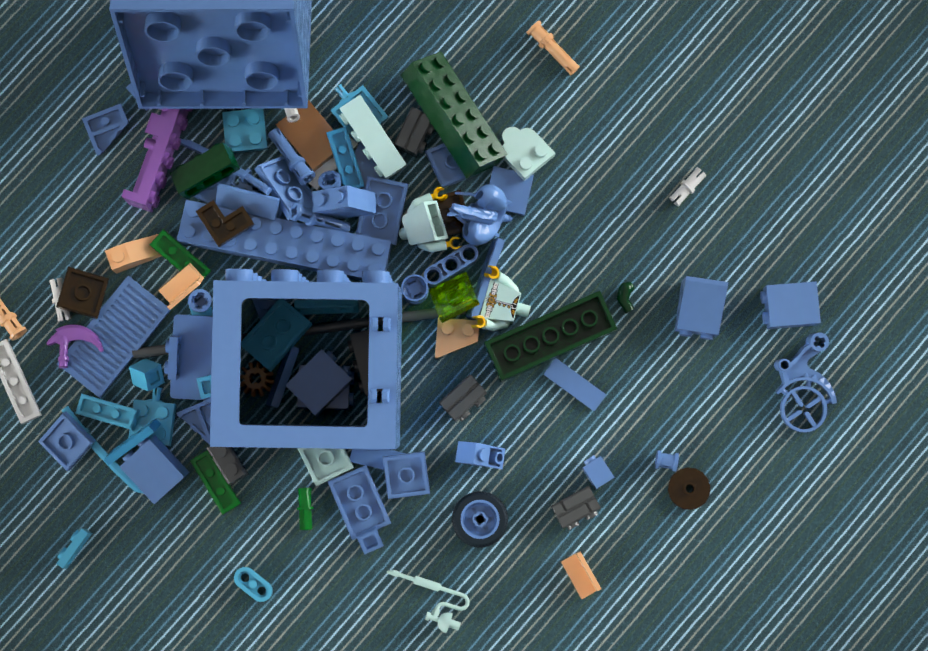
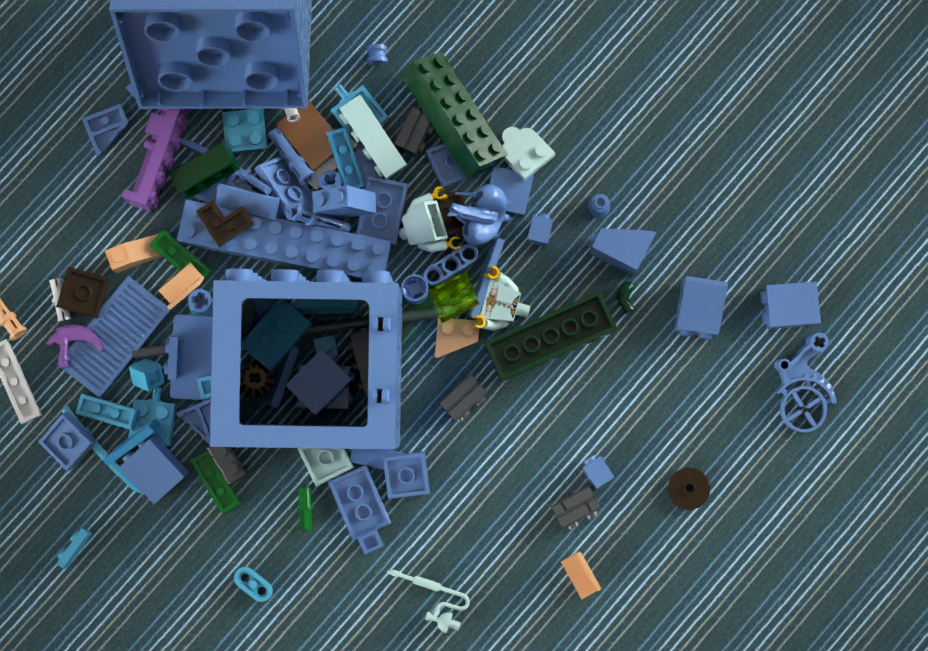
(326, 343): none -> medium azure plate
(377, 54): none -> medium blue wheel
(480, 455): medium blue slope -> none
(490, 509): wheel -> none
(540, 230): none -> medium blue brick
(547, 41): light nougat pin -> none
(574, 384): medium blue piece -> none
(599, 205): none -> medium blue hat
(621, 247): none -> medium blue slope
(666, 460): medium blue bush -> none
(687, 186): white pin -> none

